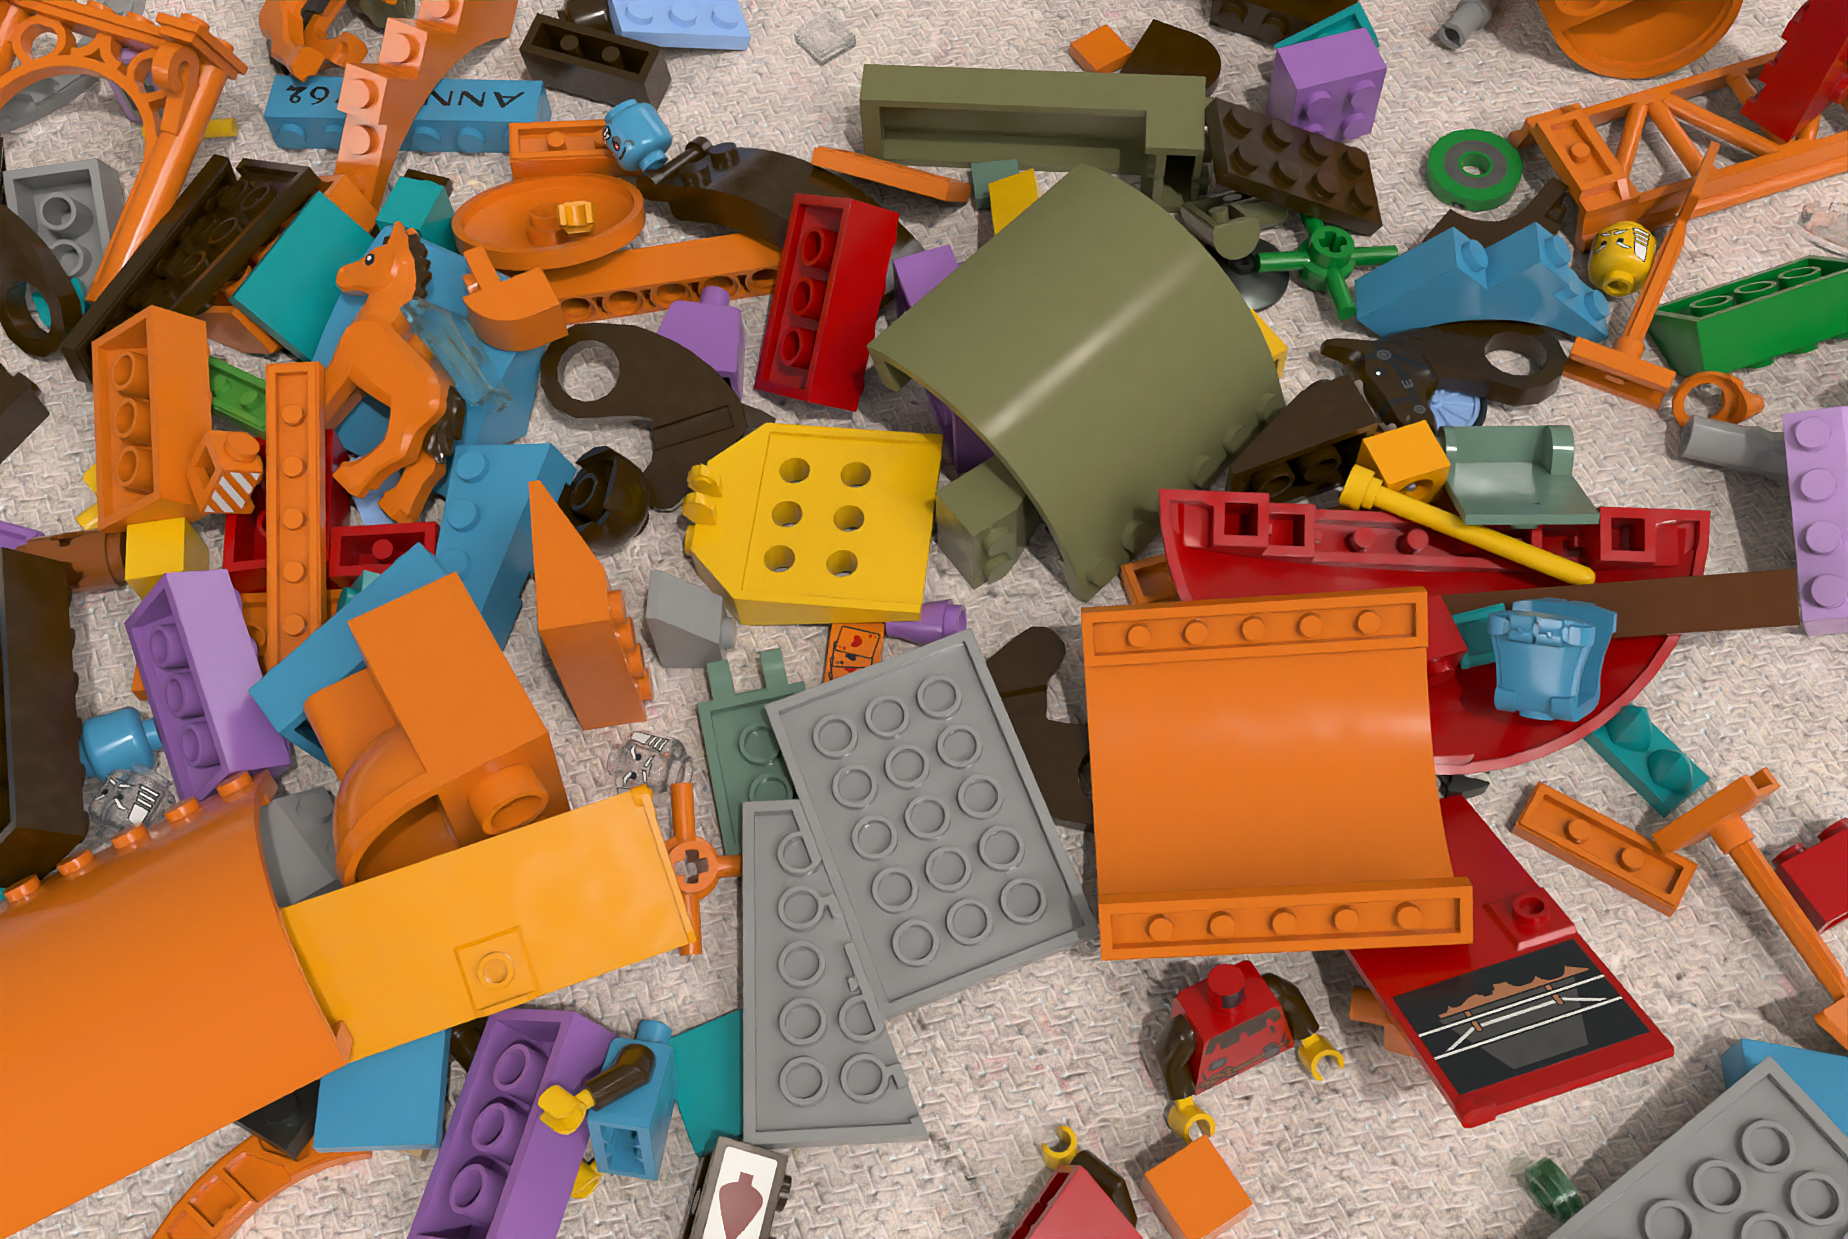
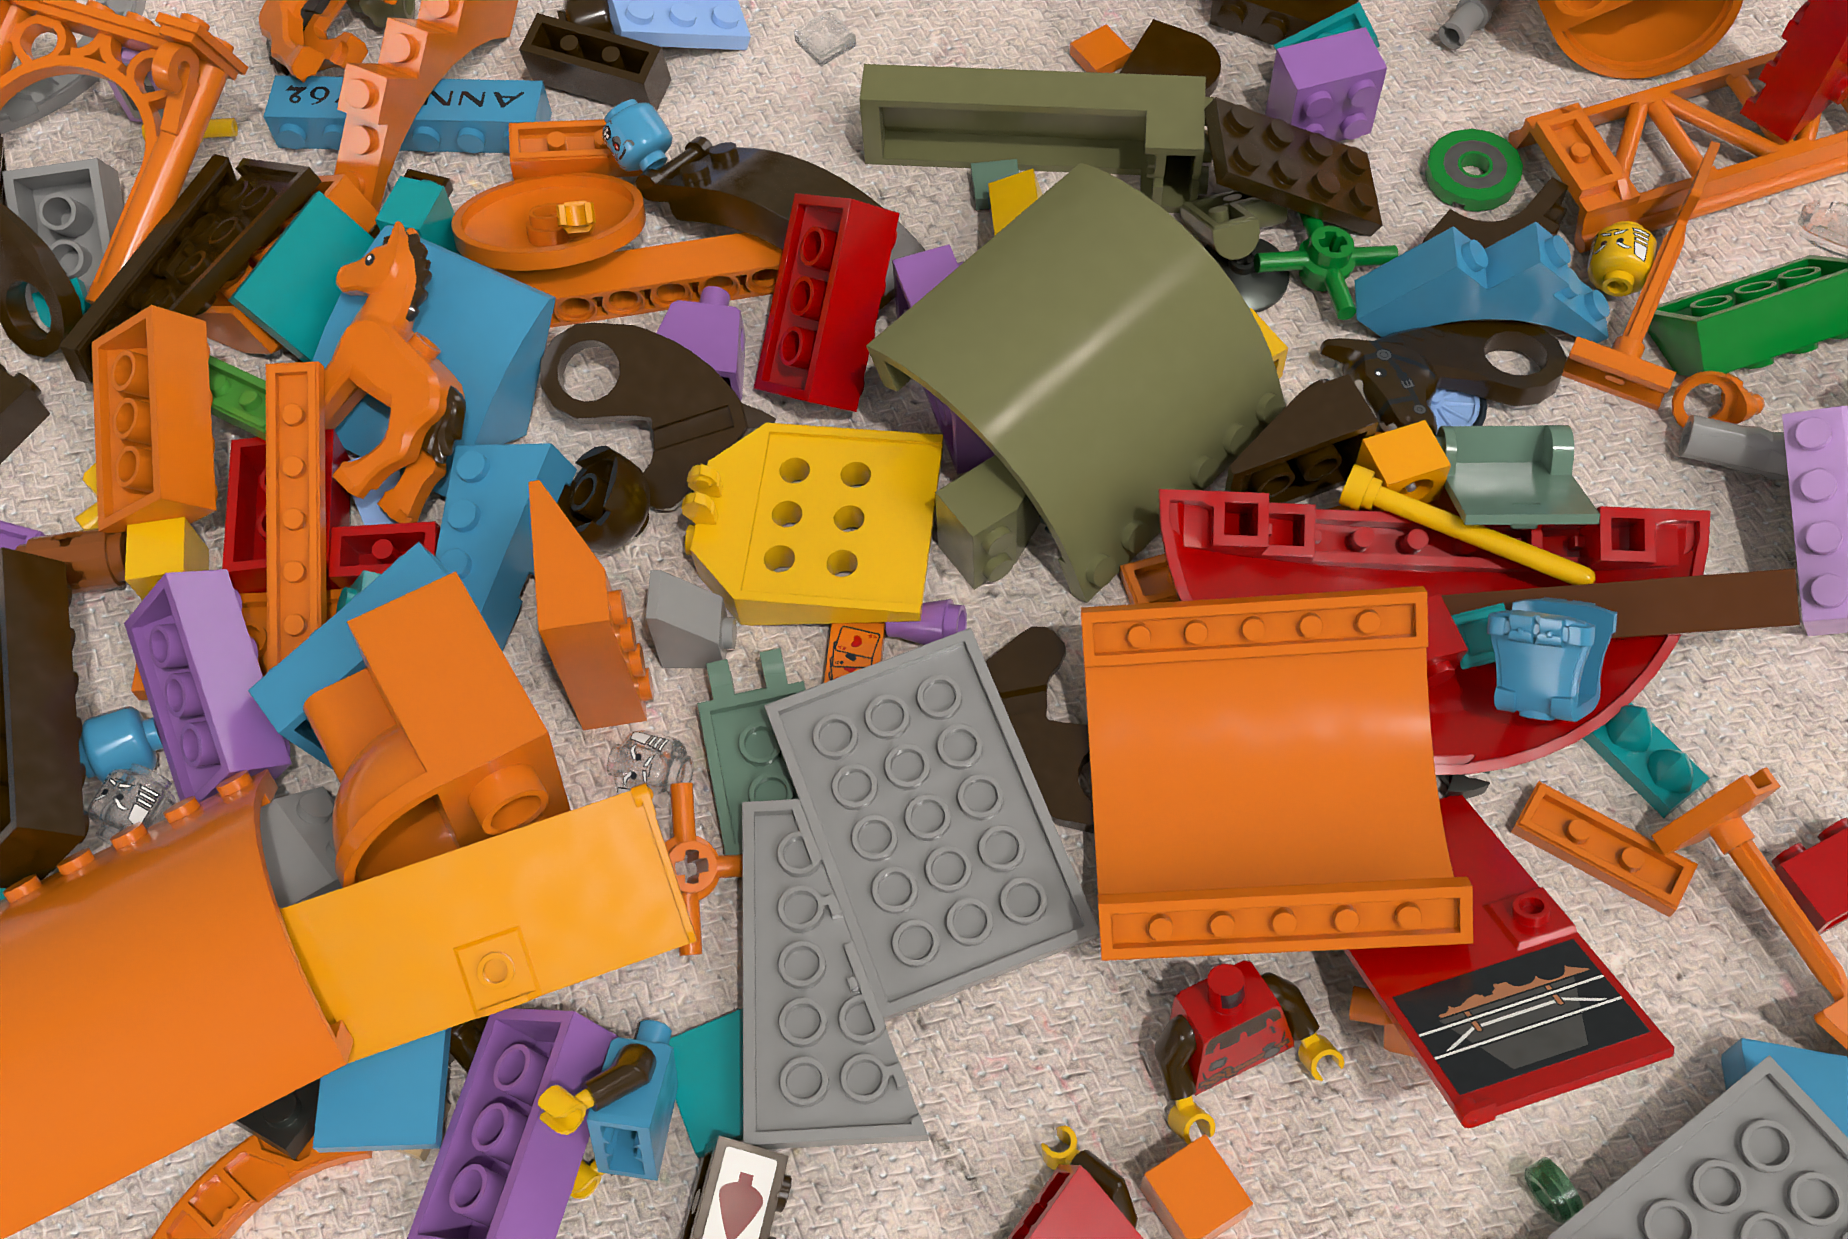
(225, 472): orange brick -> none
(459, 352): clear light blue wing -> none
(514, 312): orange brick -> none
(892, 174): orange tile -> none

